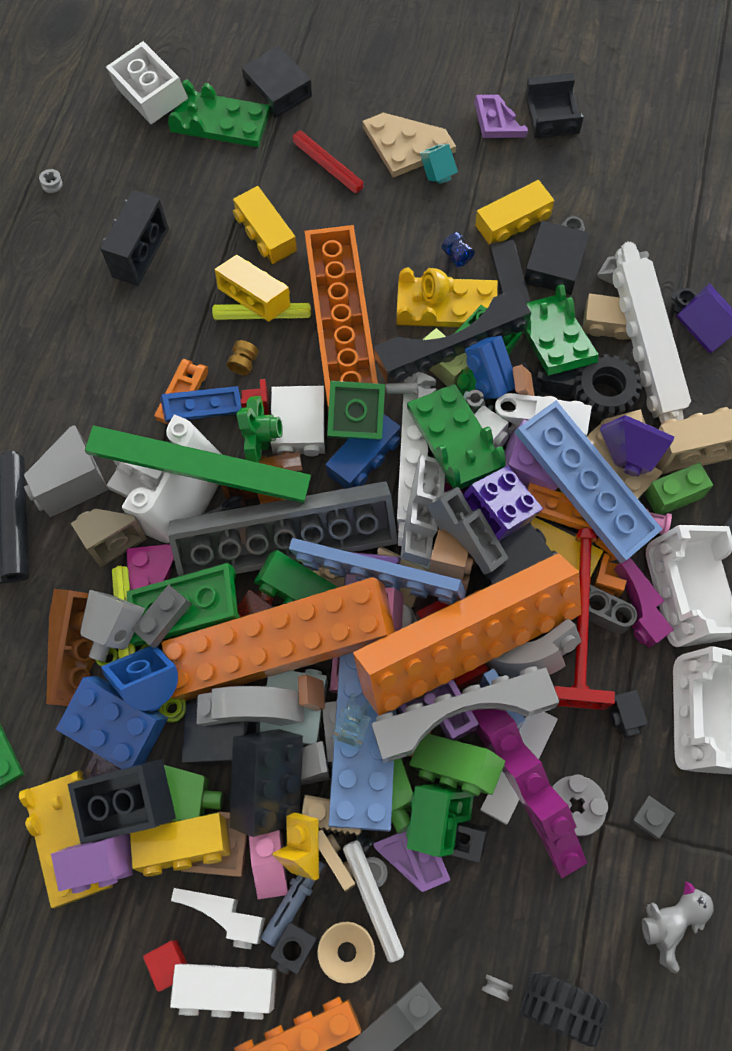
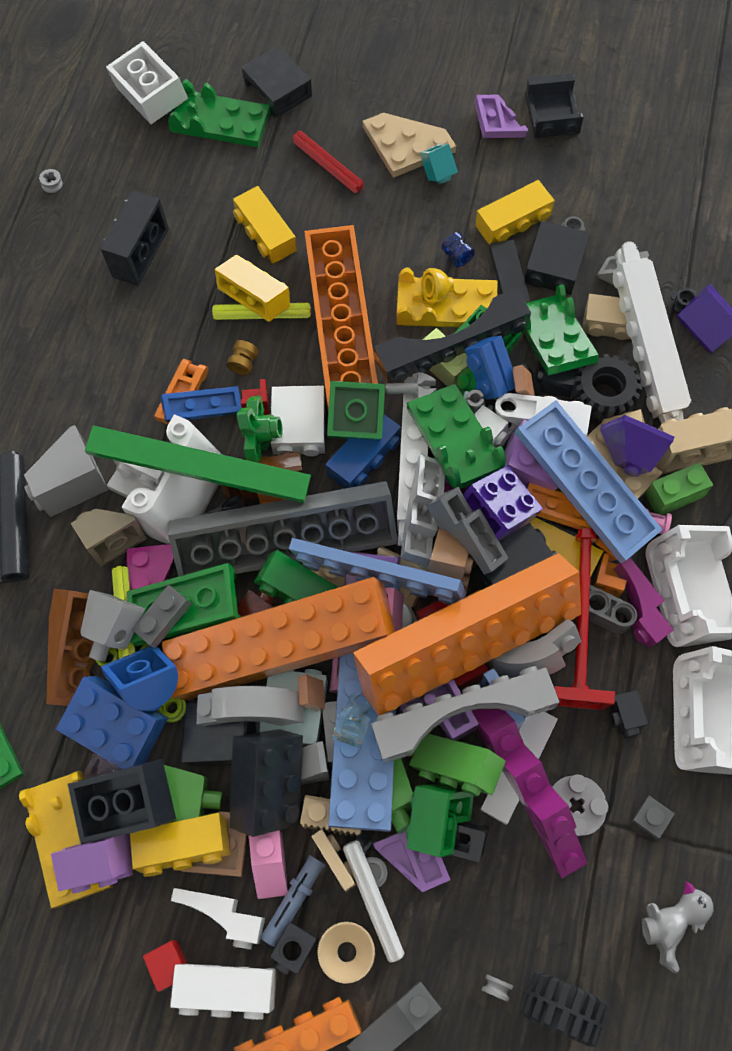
(302, 847): yellow slope -> none

